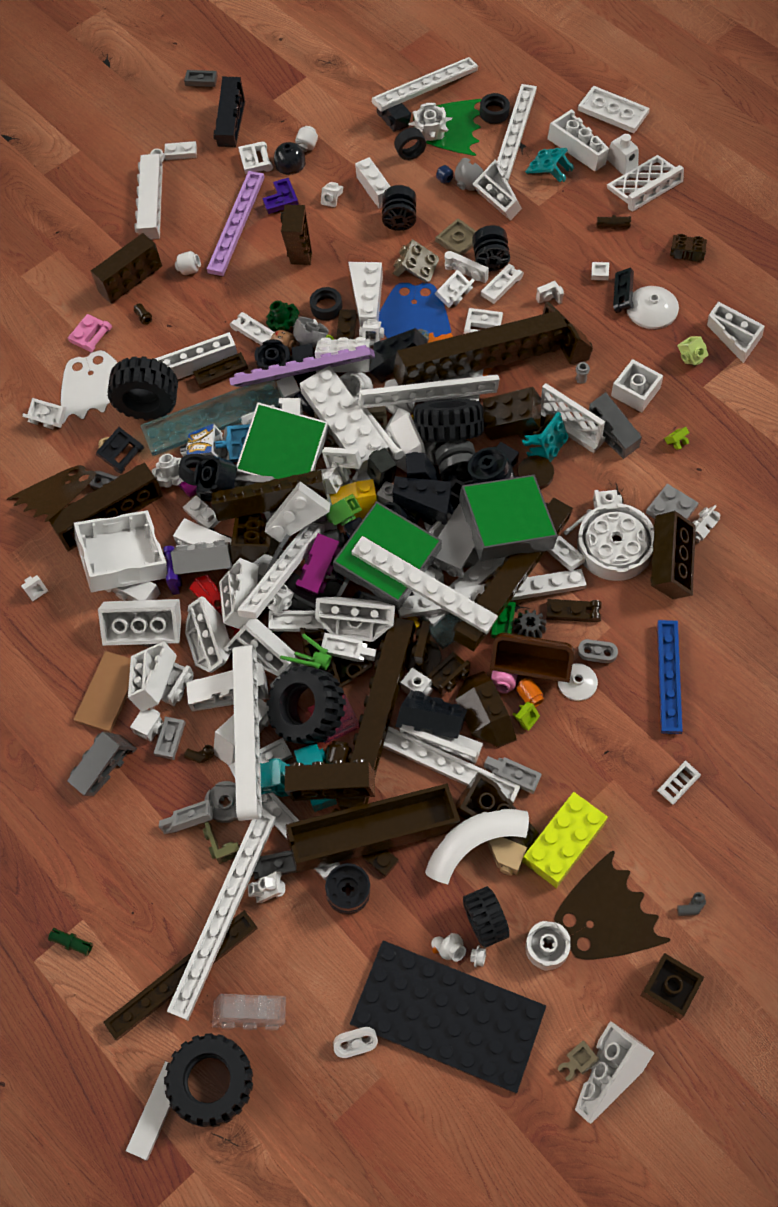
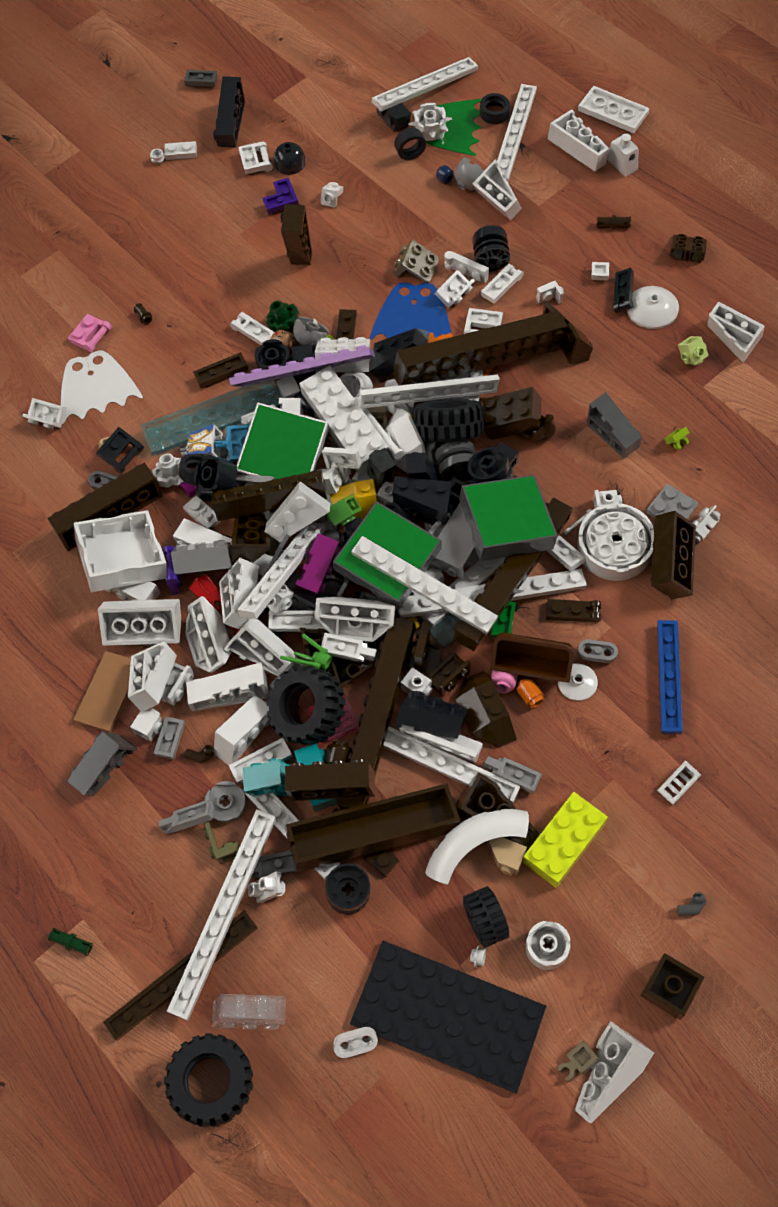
(34, 587): white tile -> none
(52, 493): dark brown piece -> none
(126, 268): dark brown brick -> none
(142, 388): black tyre -> none
(149, 196): white brick -> none
(151, 1120): white tile -> none
(187, 263): white head -> none
(199, 355): white brick -> none
(235, 223): lavender plate -> none
(246, 733): white beam -> none
(306, 138): white head -> none
(325, 293): black tyre -> none
(367, 288): white wedge -> none
(367, 328): white brick -> none
(371, 180): white brick -> none
(399, 207): black wheel -> none
(449, 948): white animal -> none
(456, 237): dark tan tile -> none
(527, 715): lime tile -> none
(530, 619): dark grey gear -> none
(537, 466): dark brown tile -> none
(547, 160): teal plate -> none
(550, 440): teal plate -> none
(582, 370): light grey pin -> none
(588, 436): white fence -> none
(614, 909): dark brown piece -> none
(637, 385): white brick -> none
(651, 188): white fence -> none

